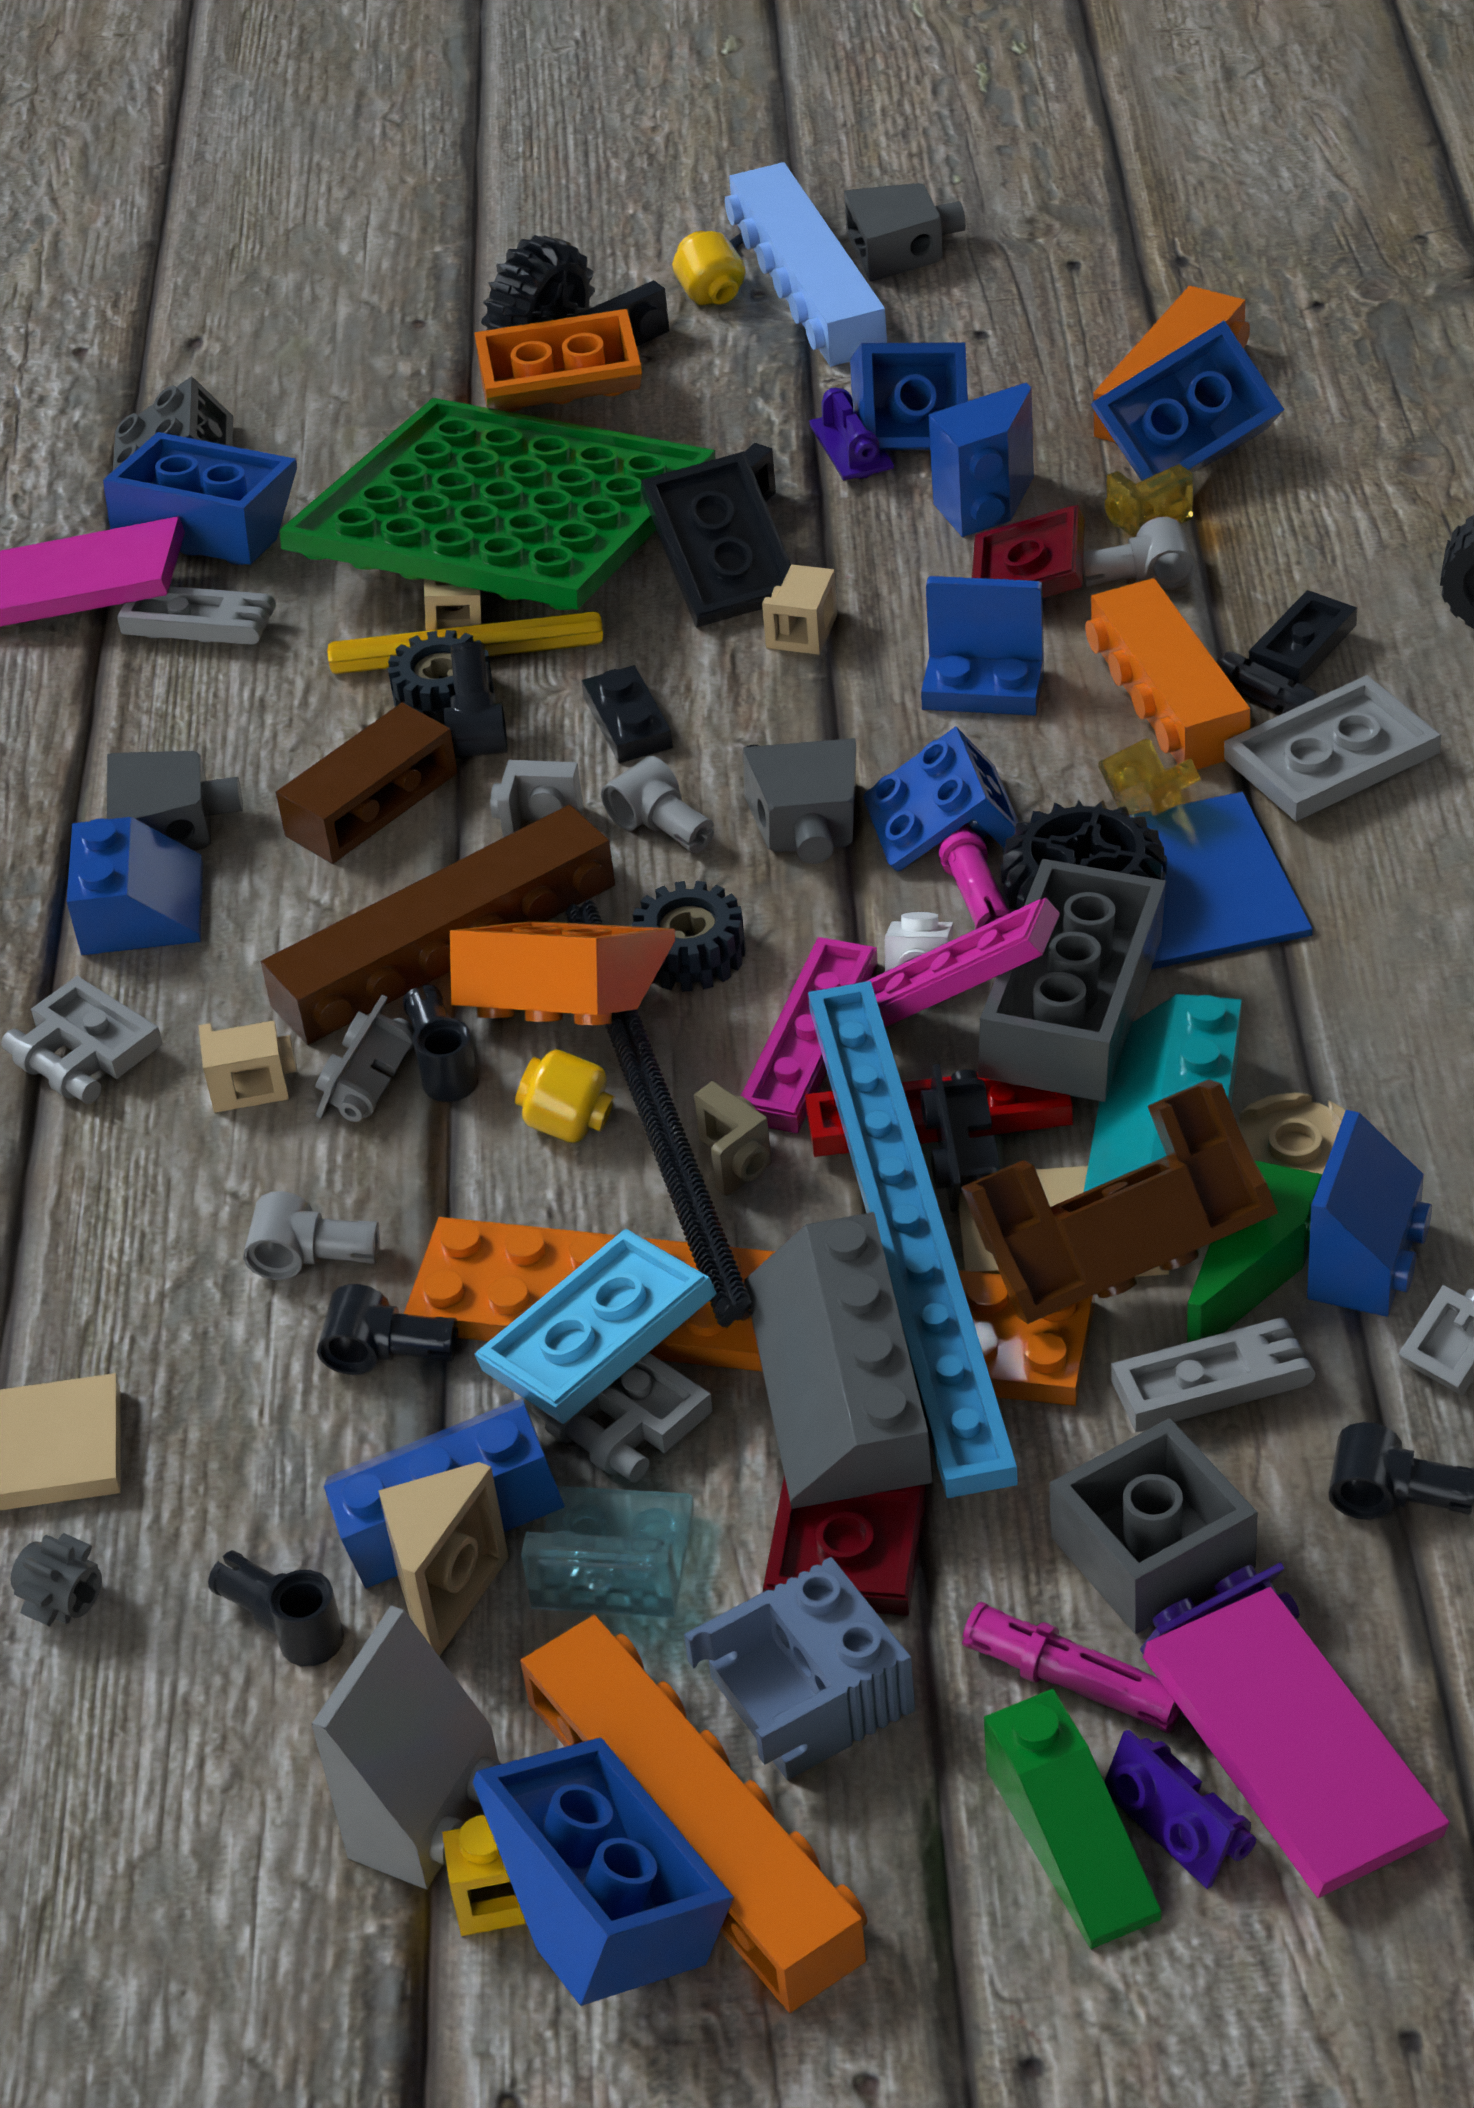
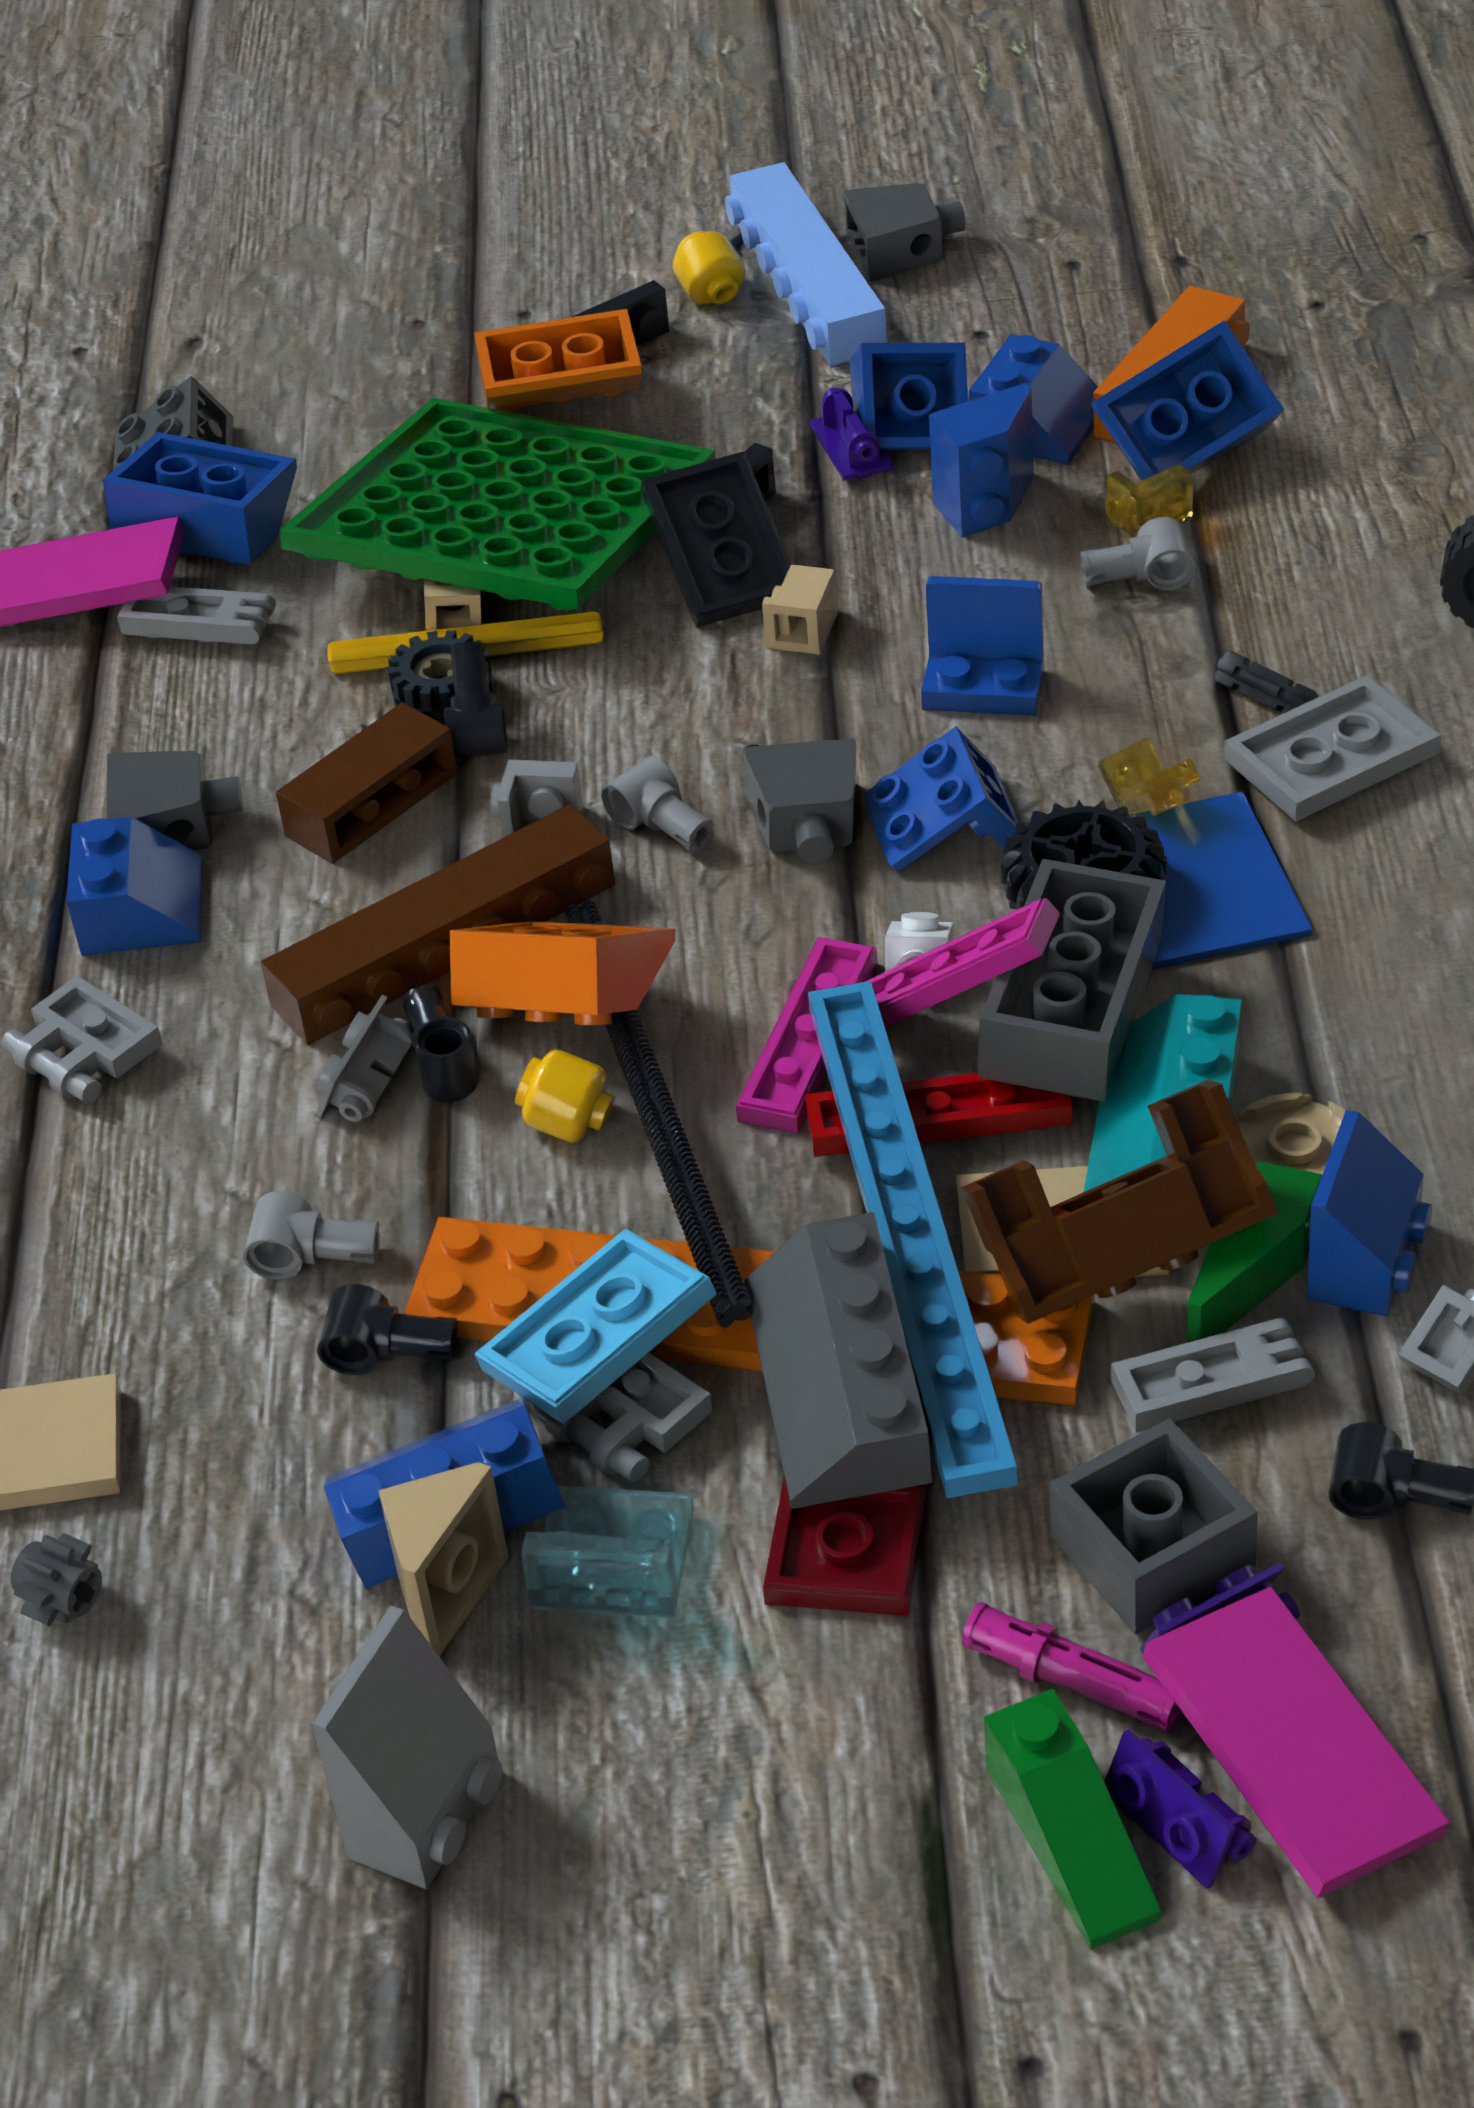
(246, 1065): tan brick -> none
(291, 1605): black pin -> none
(473, 1864): yellow brick -> none
(538, 284): black gear -> none
(600, 1871): blue slope -> none
(627, 714): black plate -> none
(716, 929): black bush -> none
(734, 1134): dark tan bracket -> none
(784, 1910): orange brick -> none
(806, 1667): sand blue piece -> none
(954, 1111): black hinge -> none
(965, 859): dark pink pin -> none
(1035, 549): dark red tile -> none
(1059, 393): none -> blue slope
(1166, 672): orange brick -> none
(1304, 636): black plate -> none

